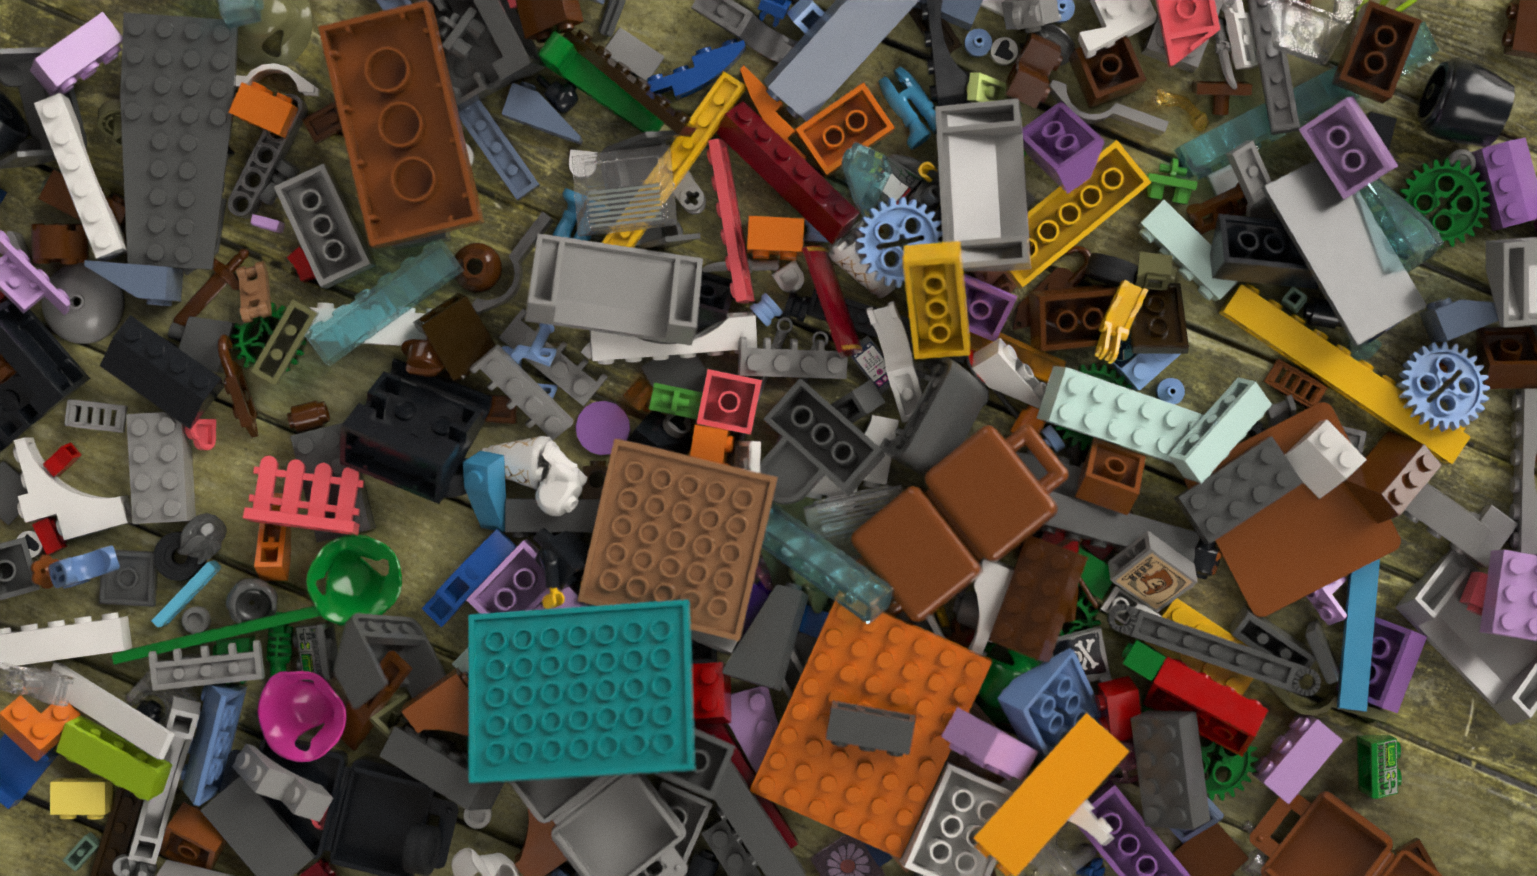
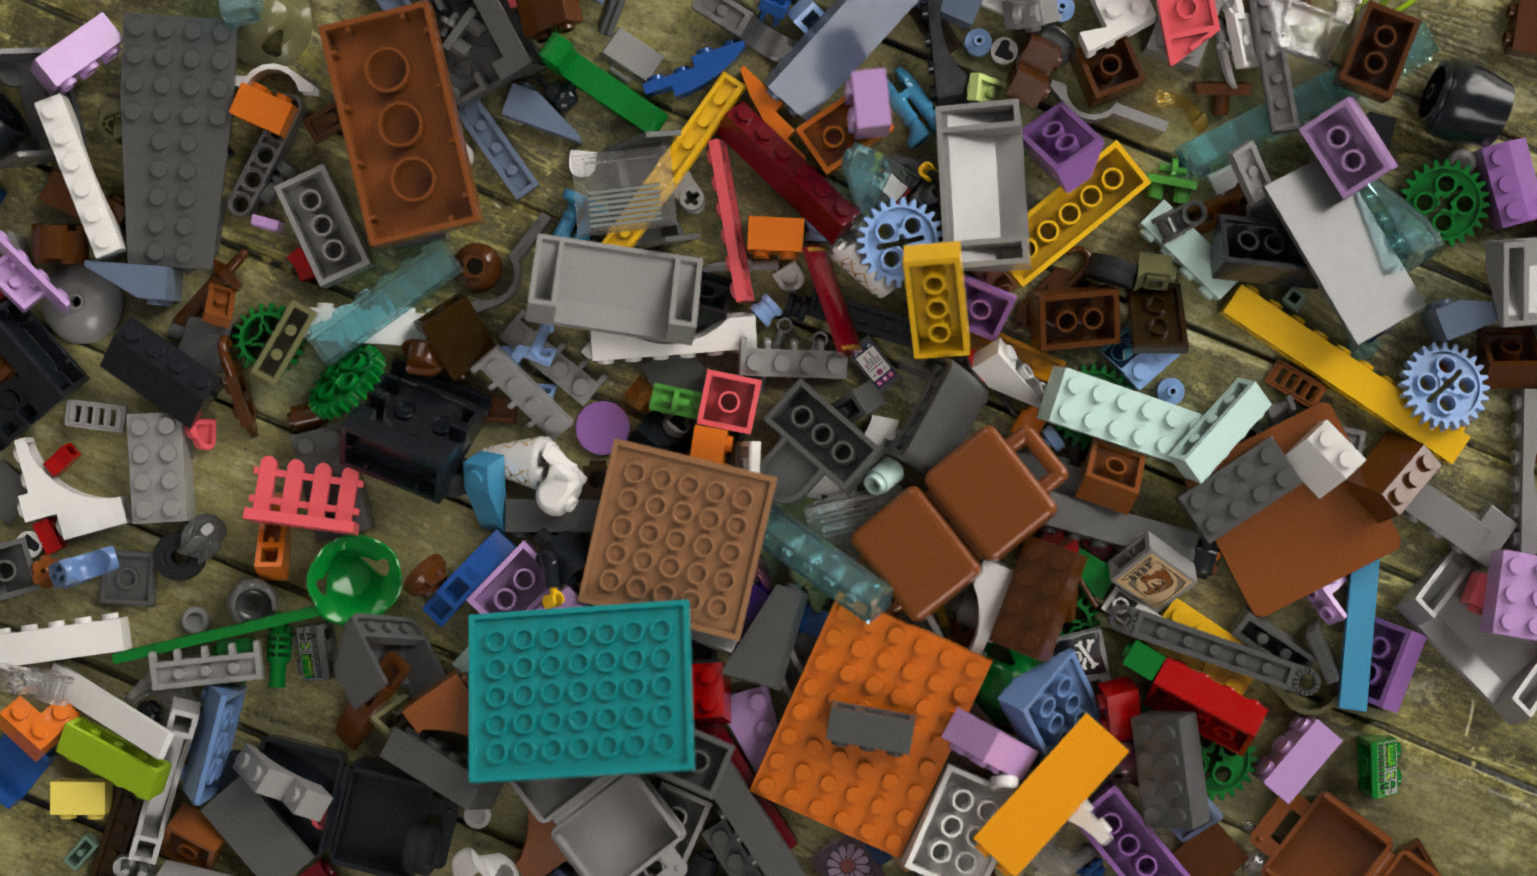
(187, 593): medium azure tile -> none
(219, 305): none -> dark orange plate
(255, 293): medium nougat plate -> none
(294, 707): dark pink piece -> none
(346, 382): none -> green gear
(426, 577): none -> reddish brown piece
(637, 88): dark brown plate -> none
(869, 103): none -> lavender brick
(883, 476): none -> light aqua brick
(897, 358): white piece -> none
(1004, 783): none -> white tile
(1119, 319): yellow arm -> none
(1177, 221): none -> dark grey piece
(1320, 314): black brick -> none

